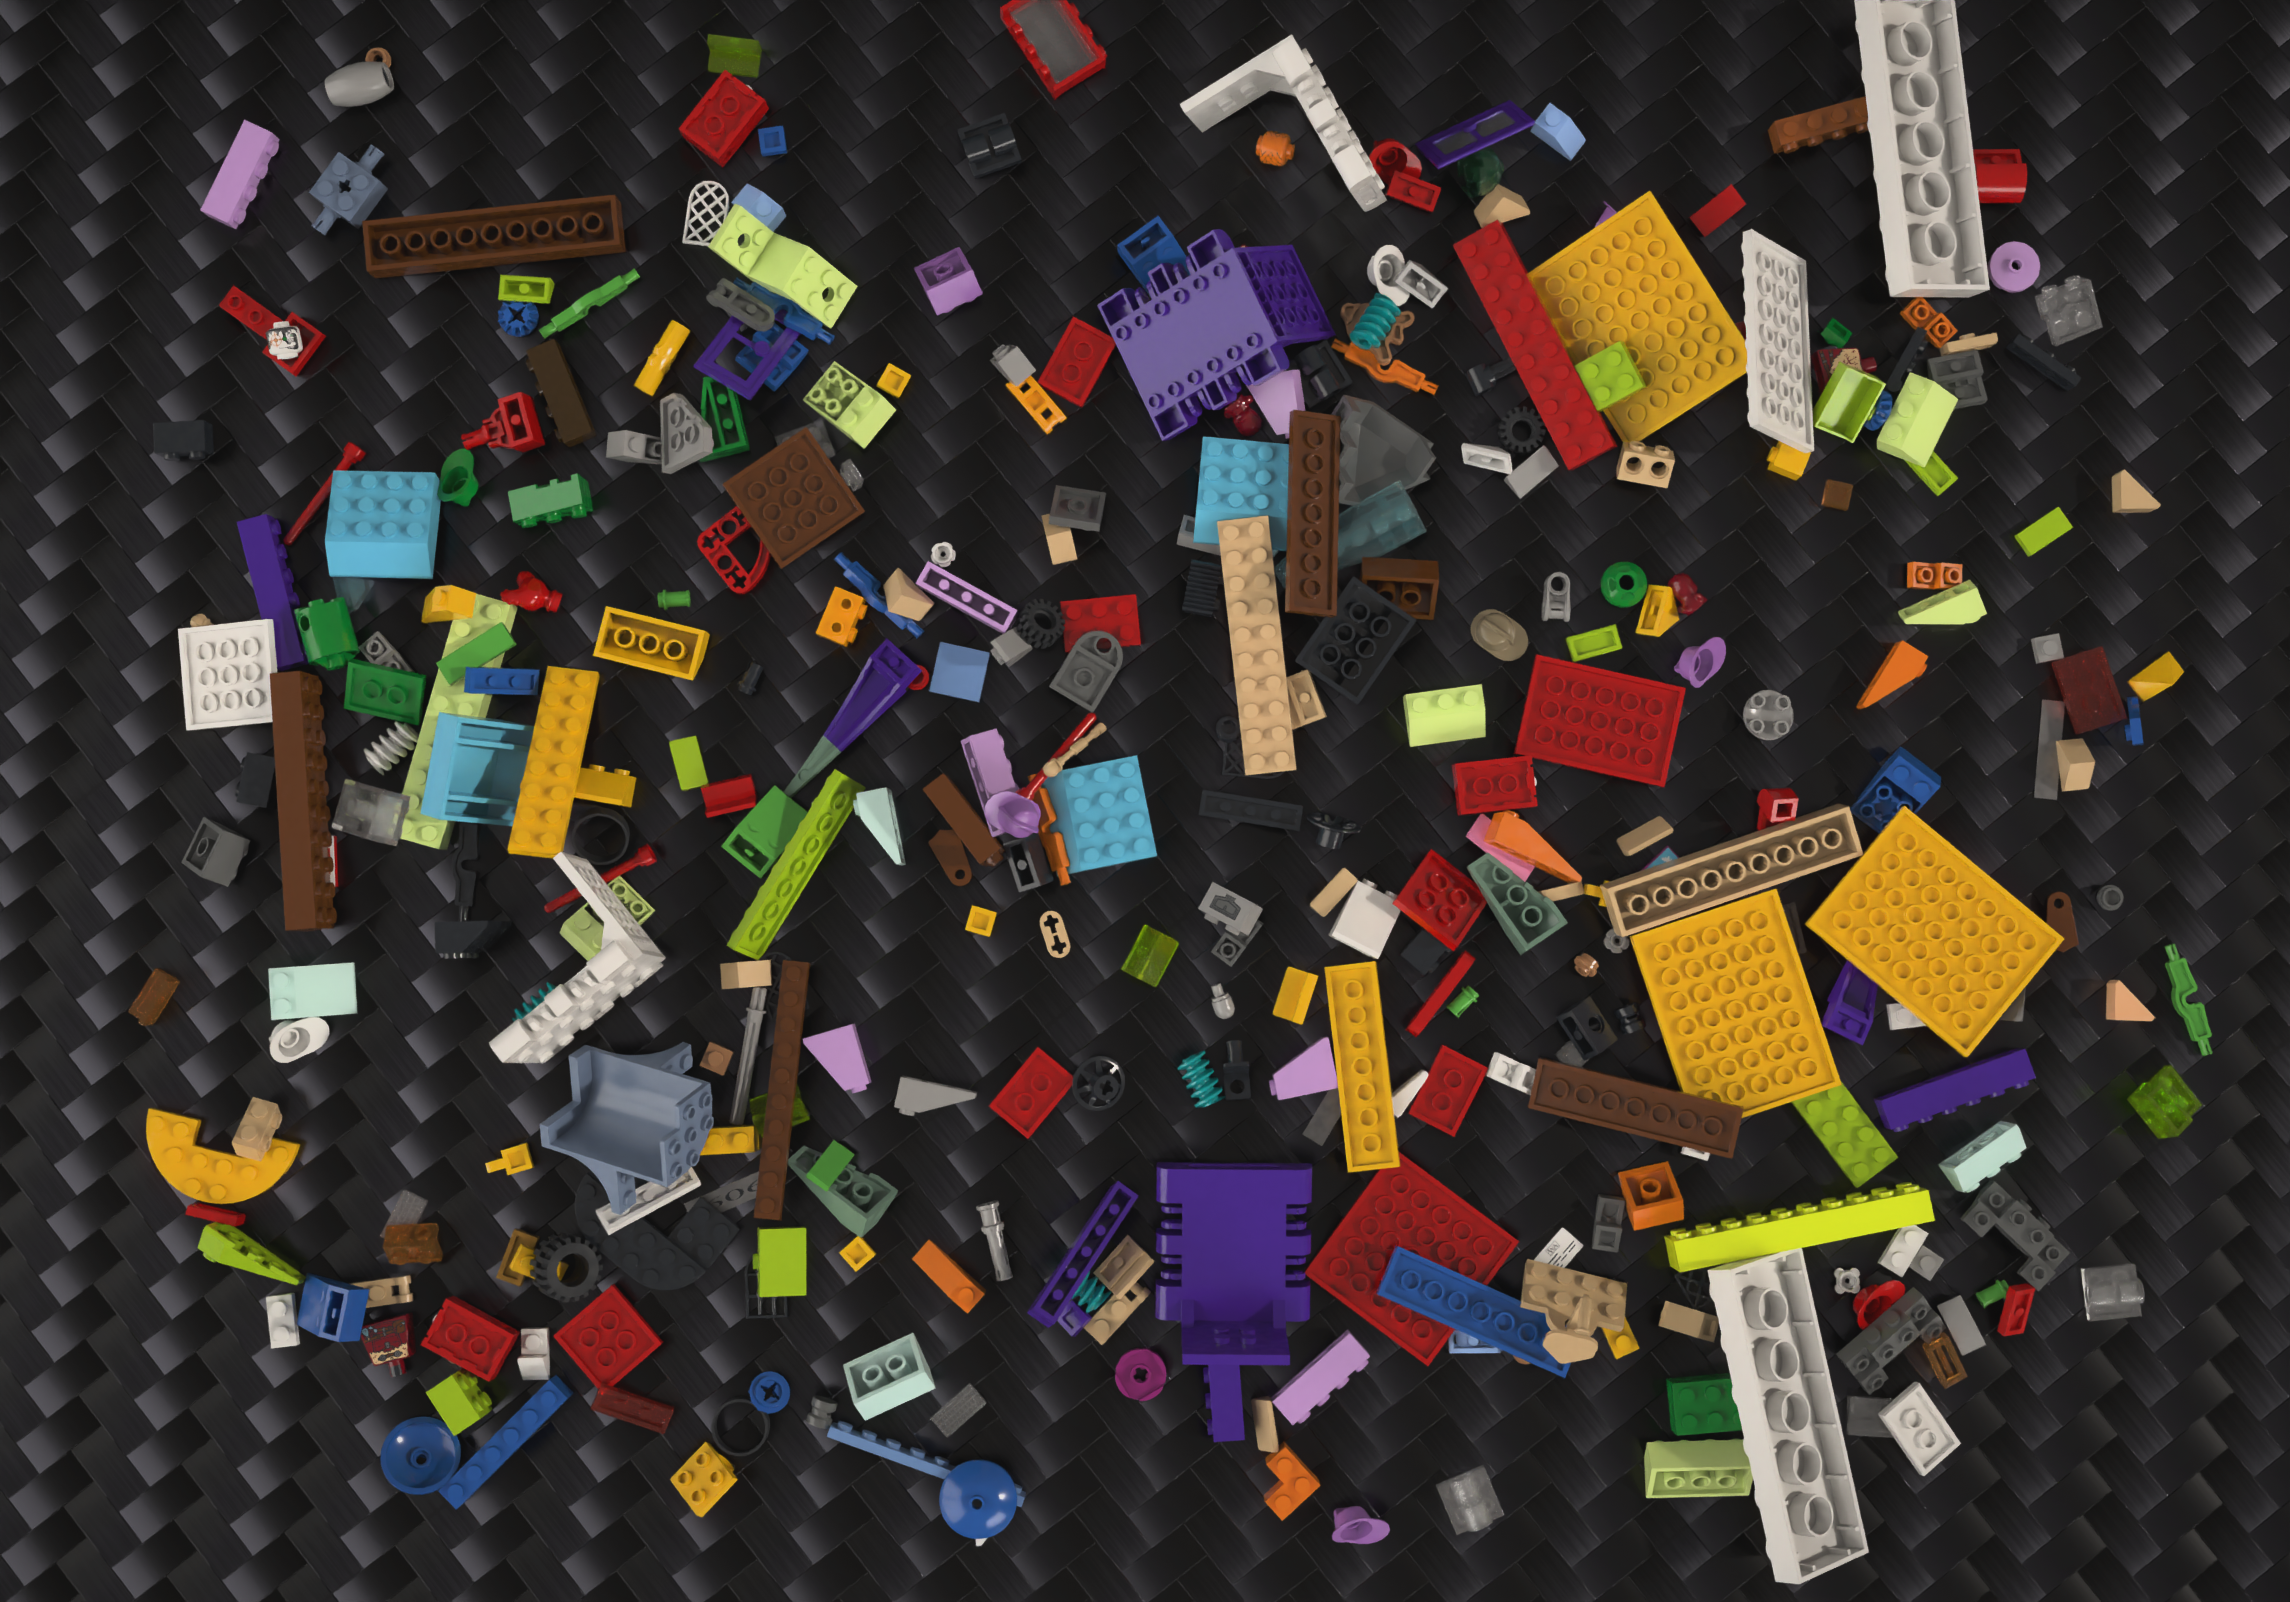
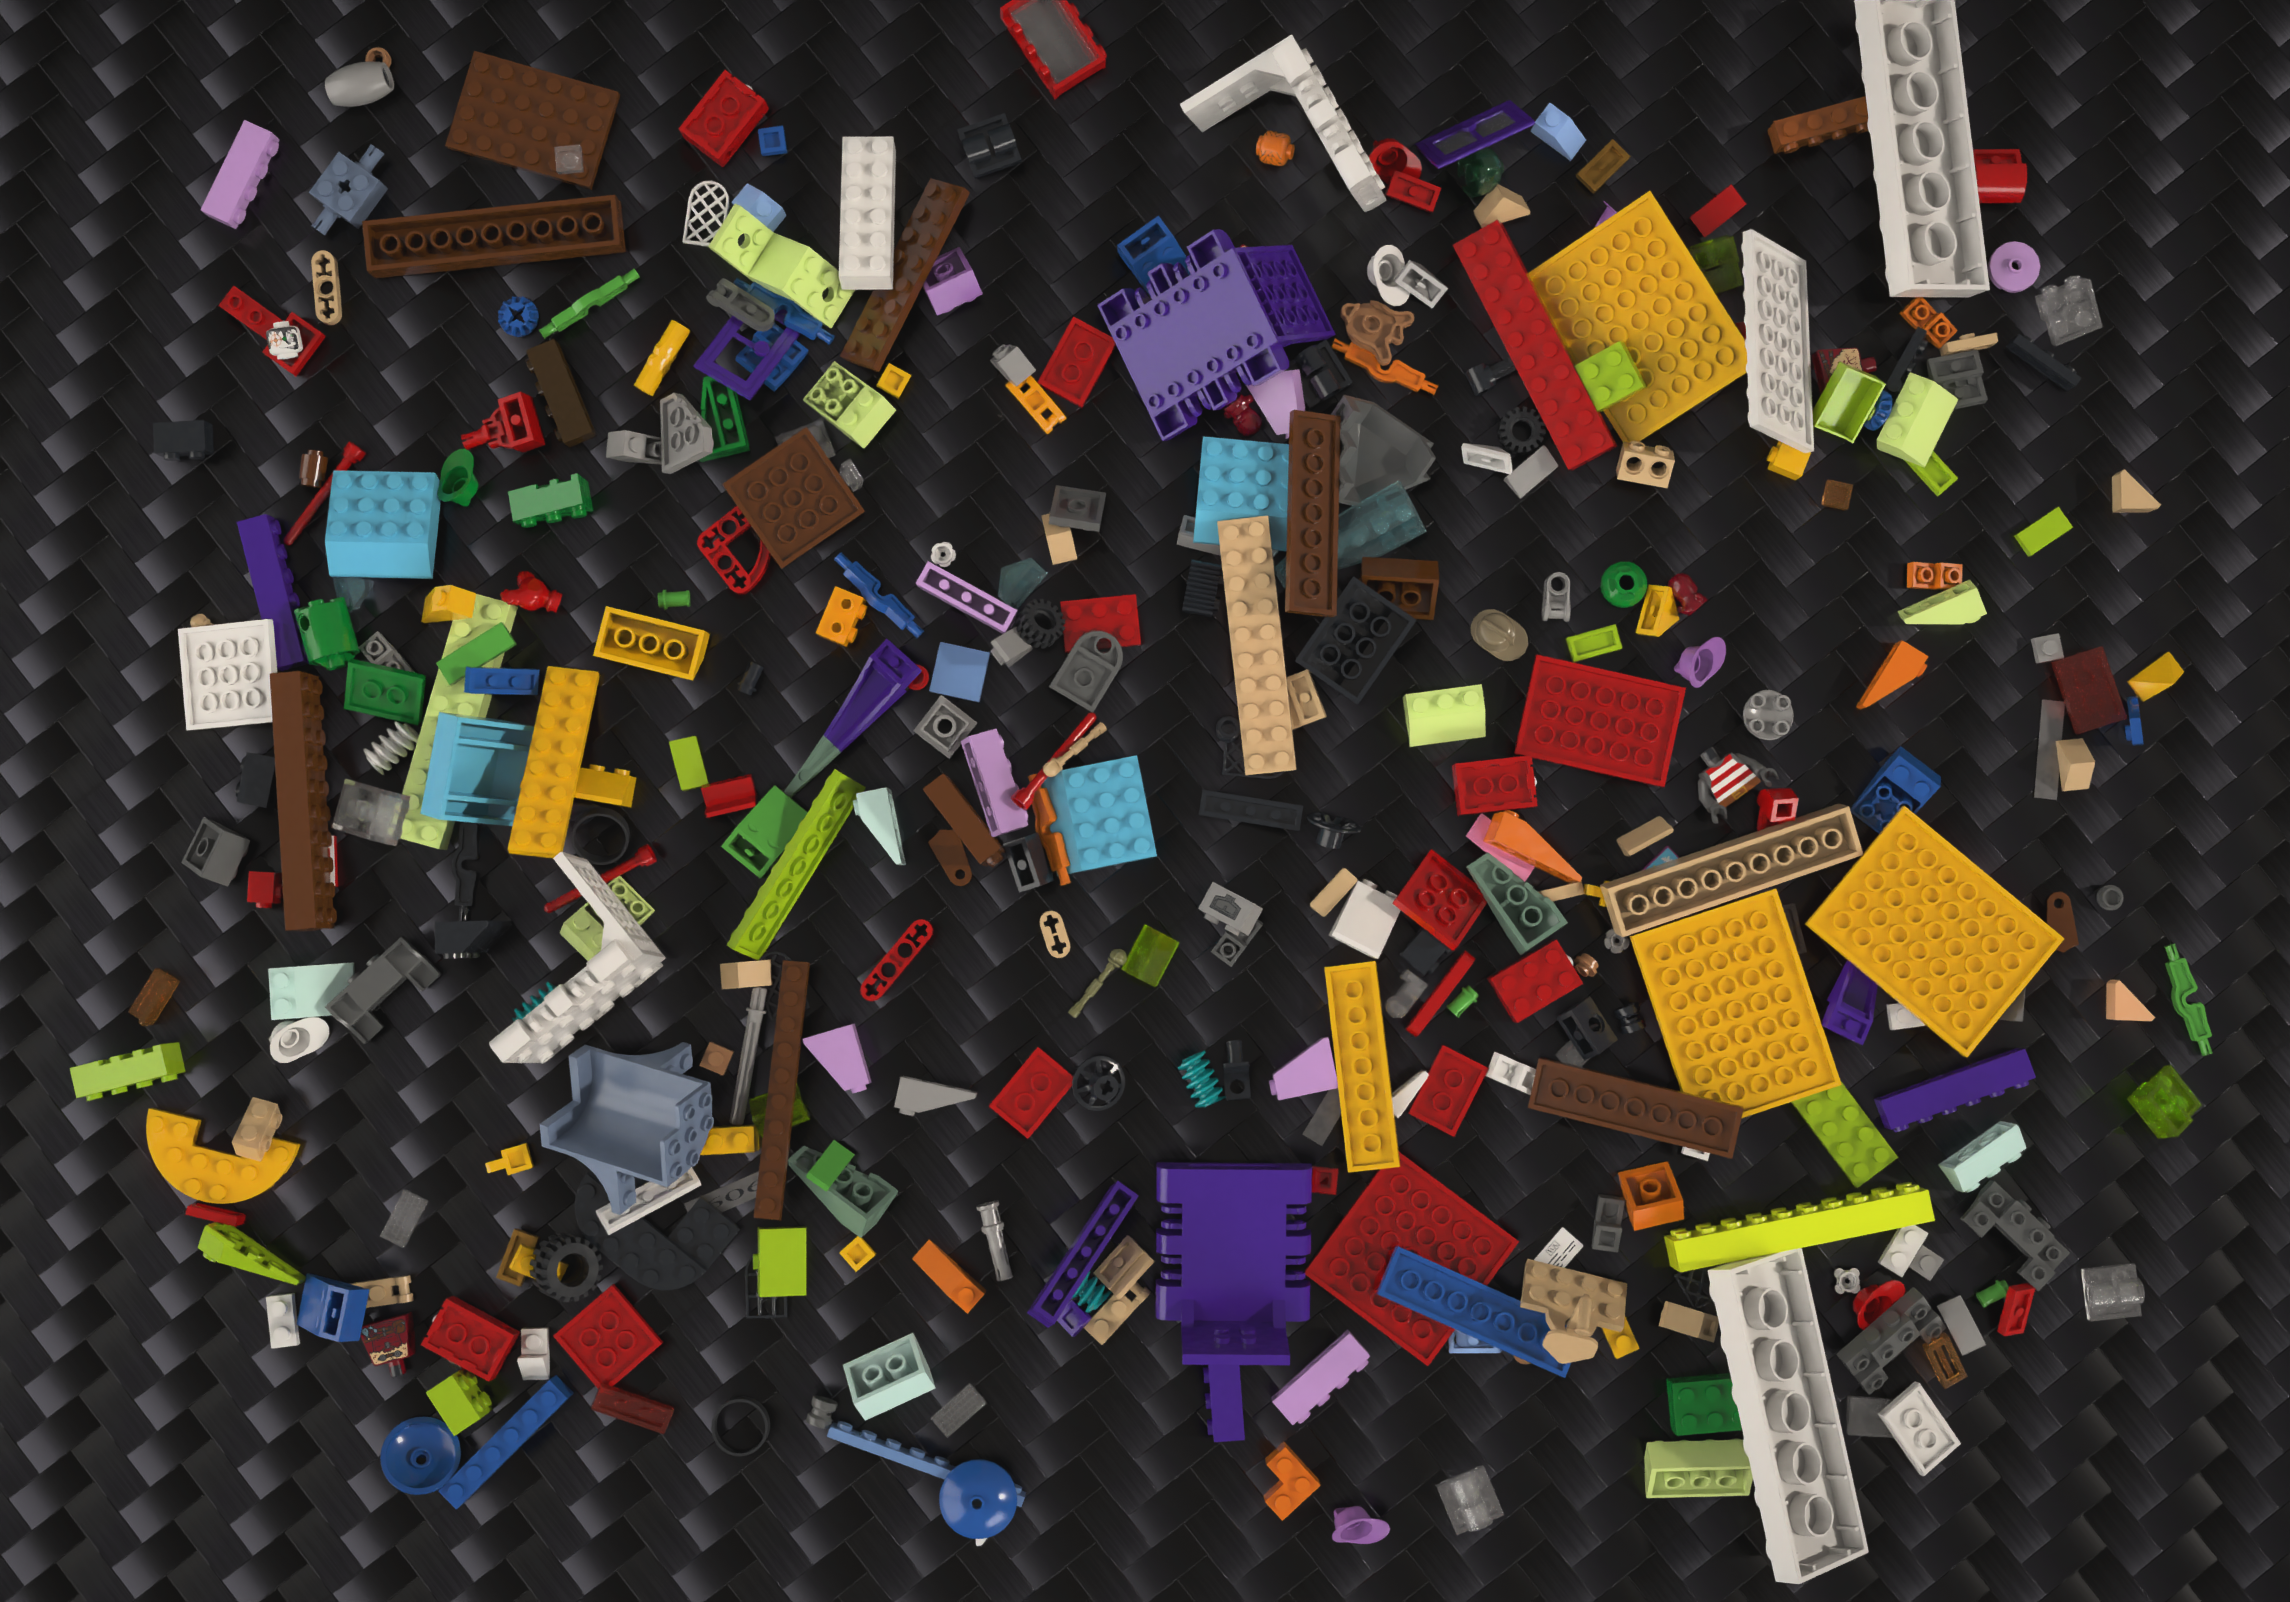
(128, 1069): none -> lime wedge
(265, 888): none -> red brick
(313, 469): none -> reddish brown brick
(331, 269): none -> tan beam
(368, 989): none -> dark grey bracket
(412, 1243): clear orange bracket -> none
(523, 112): none -> reddish brown plate
(525, 289): lime slope -> none
(569, 159): none -> clear plate
(704, 1479): yellow plate -> none
(735, 55): clear neon green panel -> none
(780, 1391): blue gear -> none
(867, 213): none -> white brick
(894, 958): none -> red beam
(906, 597): tan slope -> none
(911, 265): none -> reddish brown plate
(949, 742): none -> light grey piece
(981, 921): yellow plate -> none
(1013, 813): medium lavender piece -> none
(1019, 581): none -> clear light blue slope
(1117, 958): none -> olive piece
(1137, 1388): magenta plate -> none
(1222, 1002): light grey cylinder -> none
(1265, 1424): tan slope -> none
(1295, 995): yellow panel -> none
(1324, 1180): none -> red tile
(1375, 322): teal piece -> none
(1406, 996): none -> clear leg
(1535, 980): none -> red piece
(1603, 166): none -> pearl gold plate
(1717, 252): none -> clear neon green brick
(1728, 780): none -> torso
(1836, 333): green plate -> none

